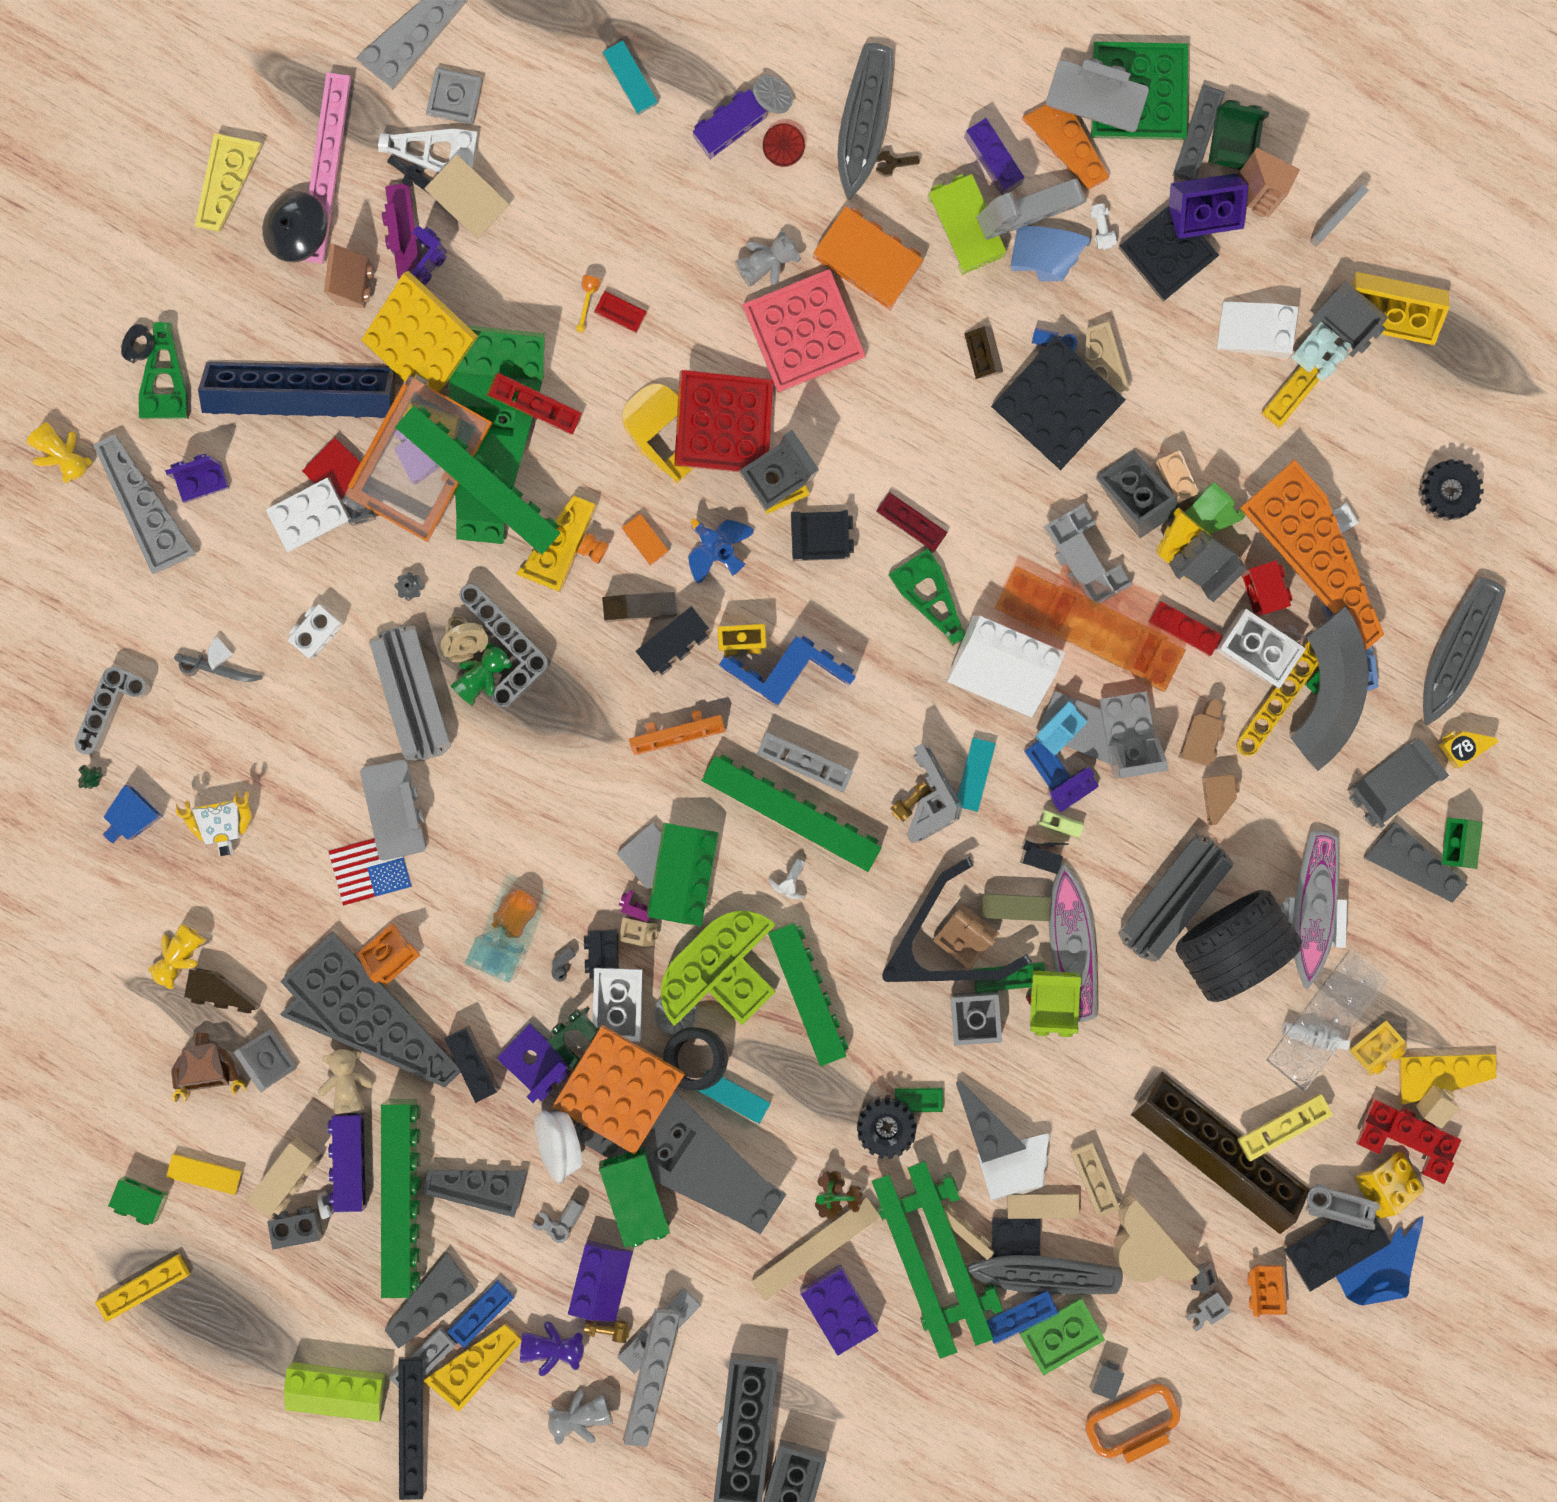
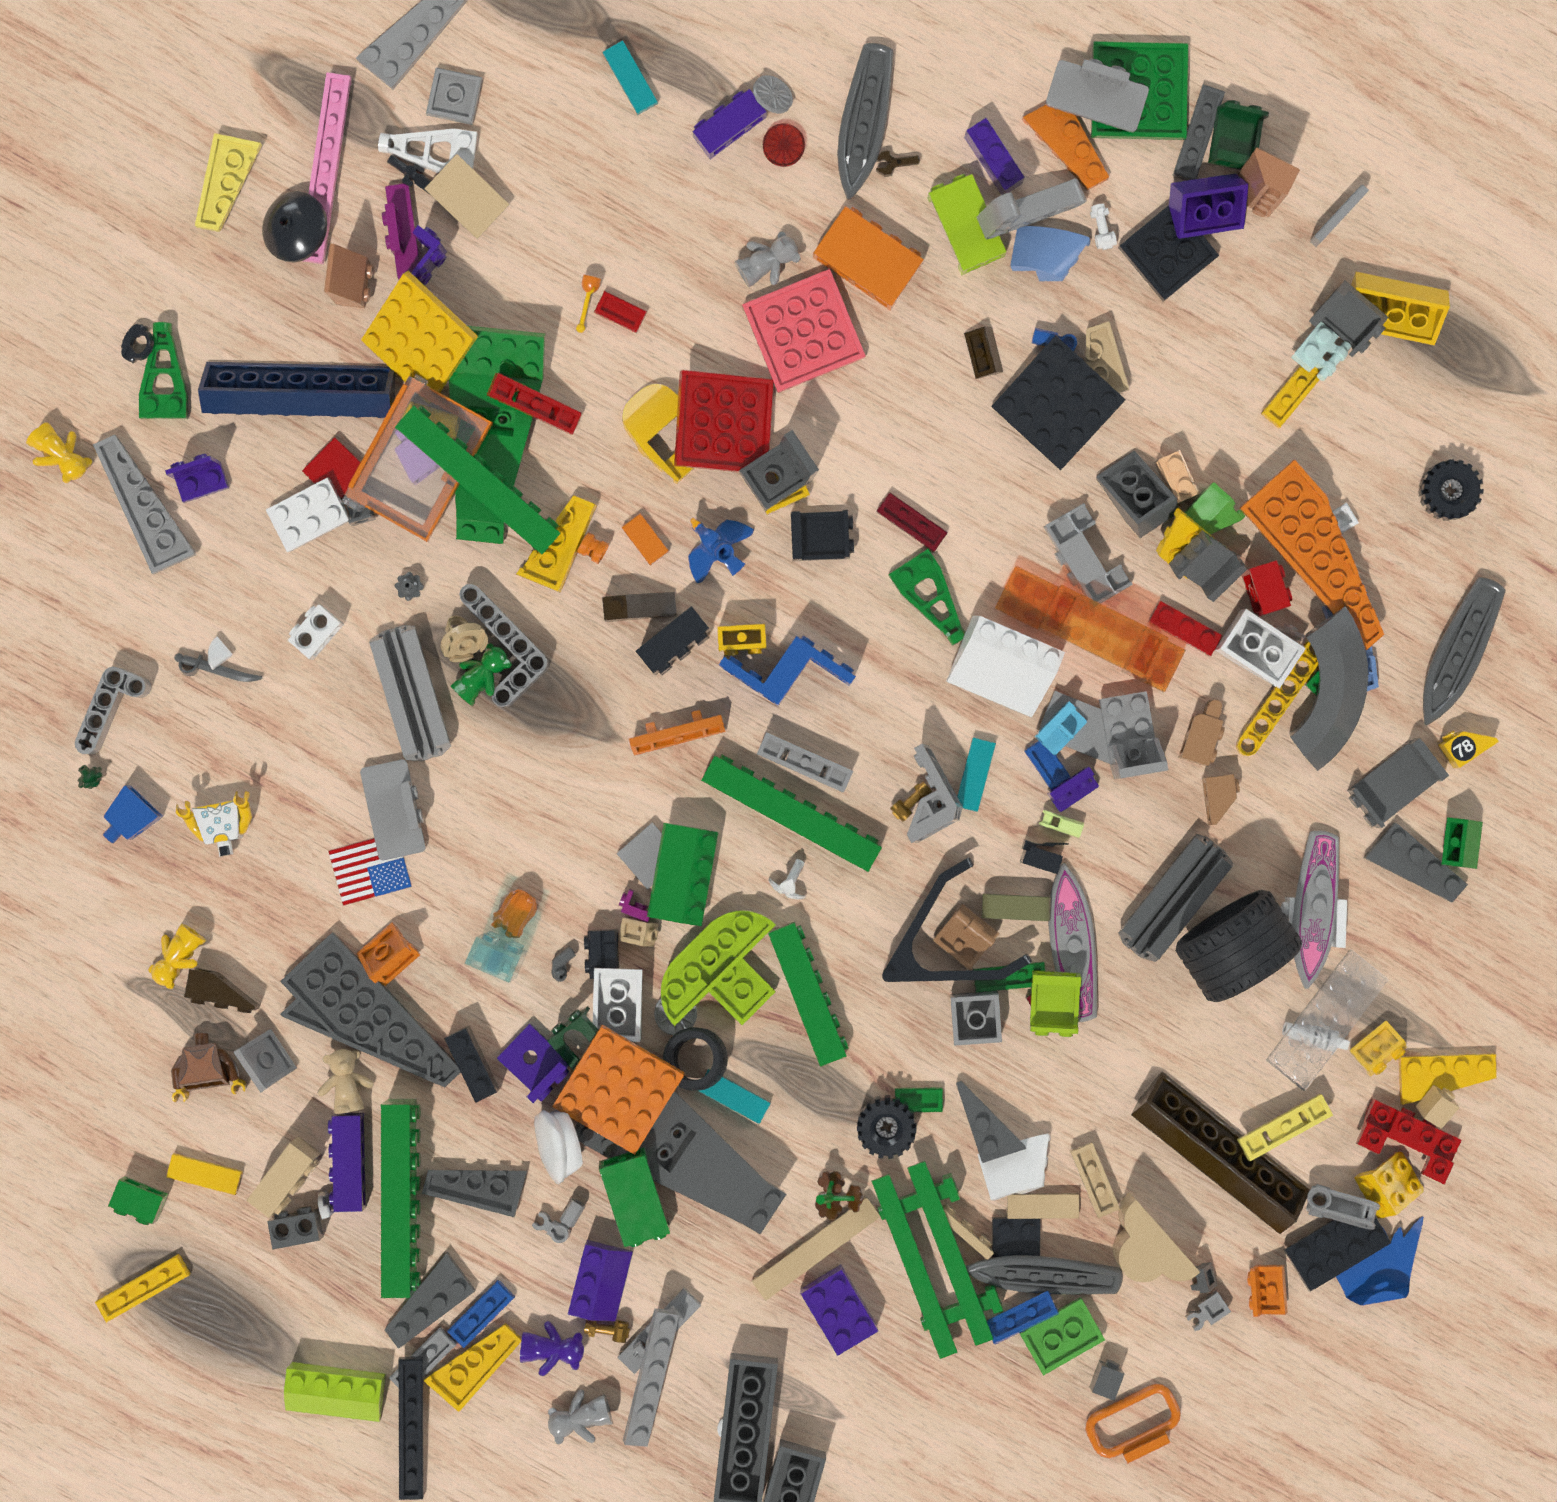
(1257, 328): white slope -> none

